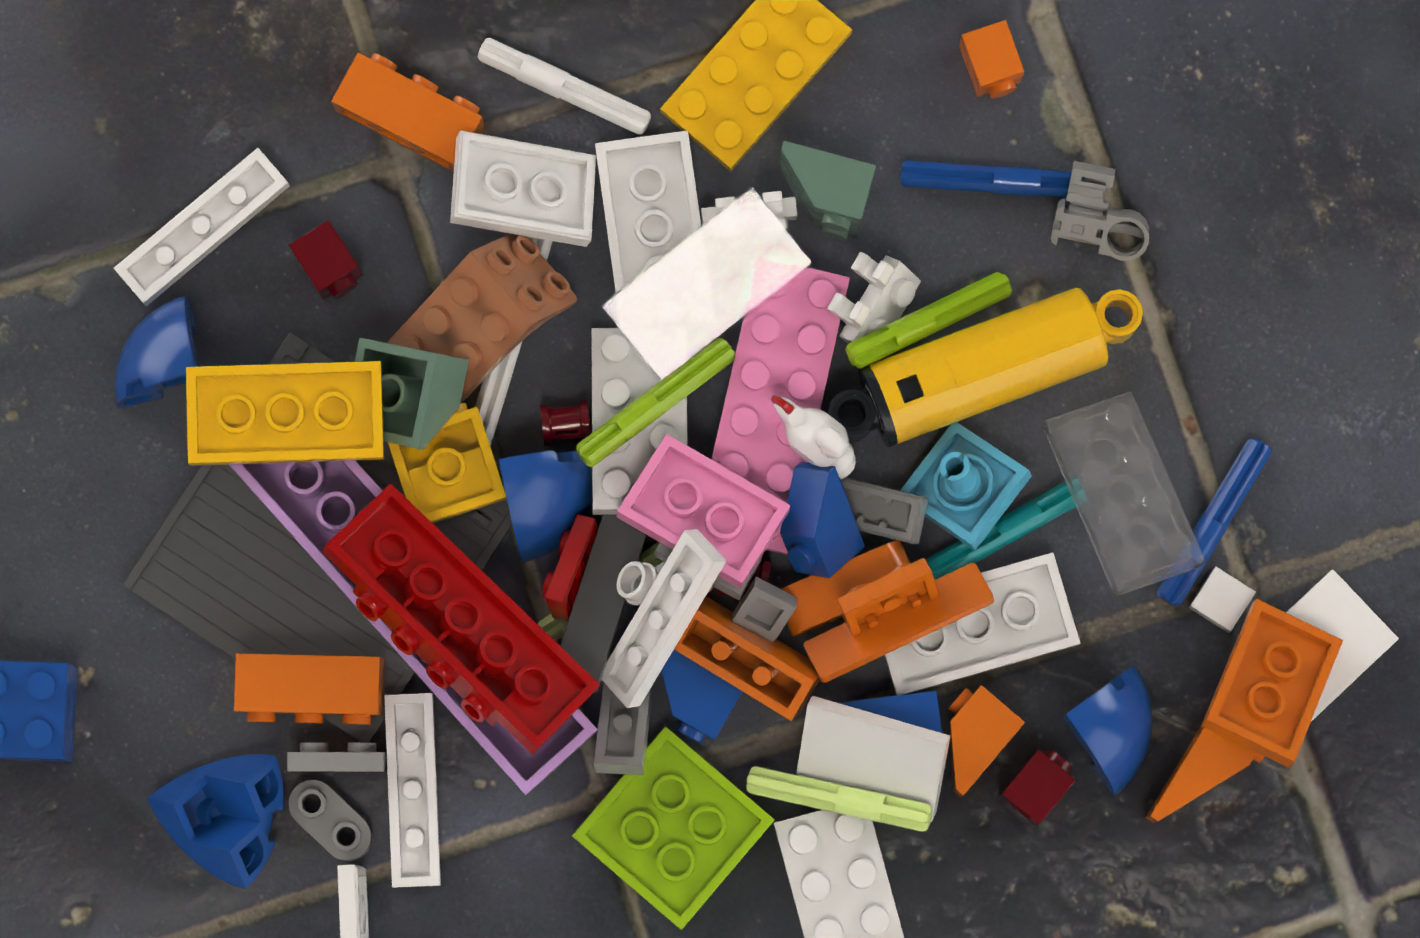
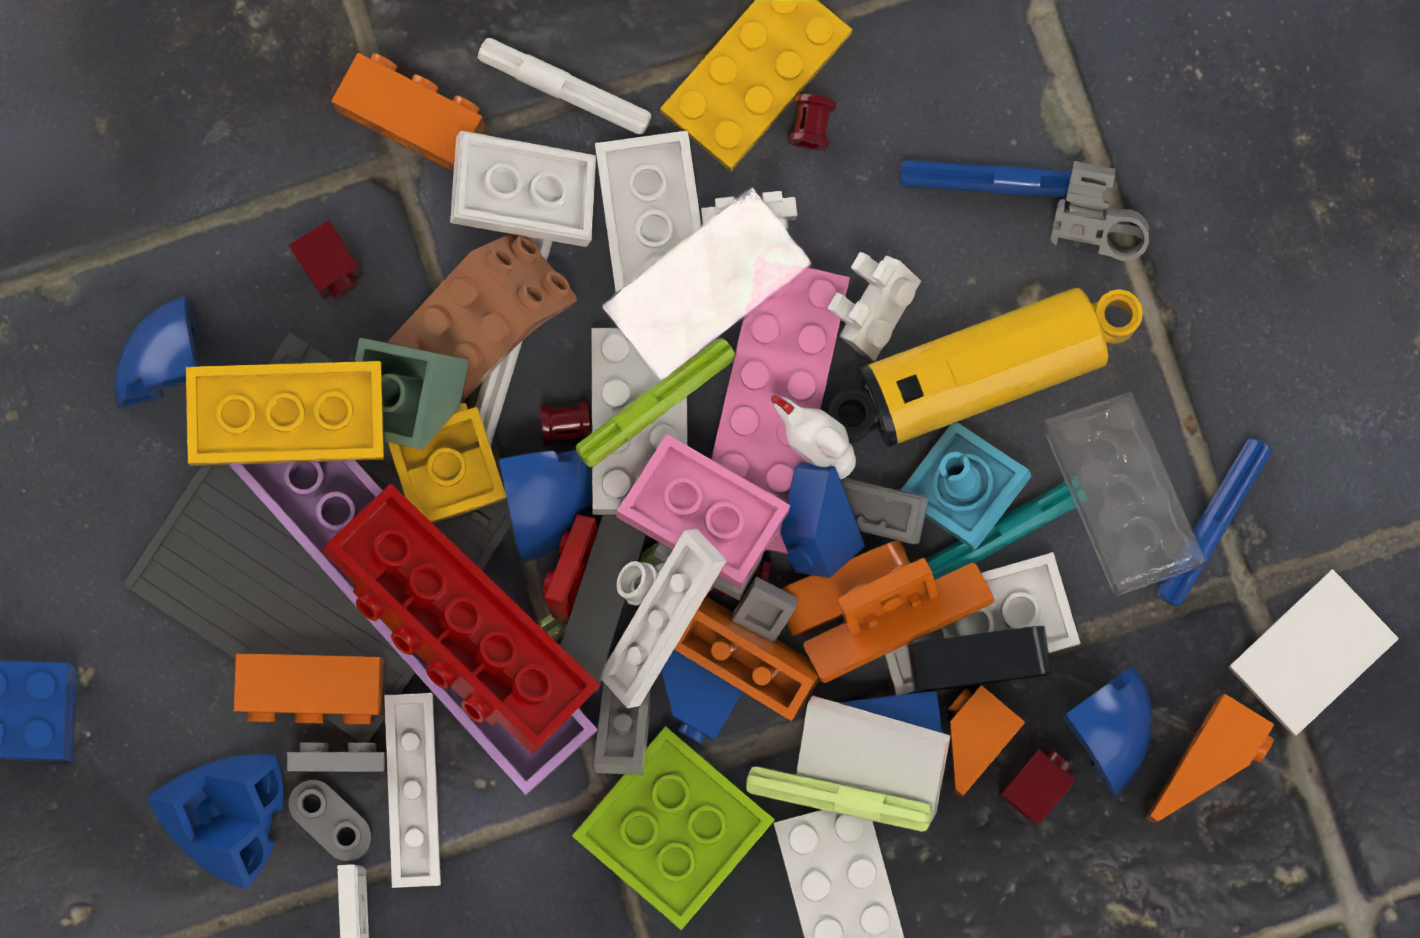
(202, 226): white plate -> none
(811, 122): none -> dark red bush
(828, 188): sand green slope -> none
(928, 320): lime axle -> none
(979, 659): none -> black beam
(992, 60): orange brick -> none
(1222, 599): white tile -> none
(1272, 683): orange plate -> none

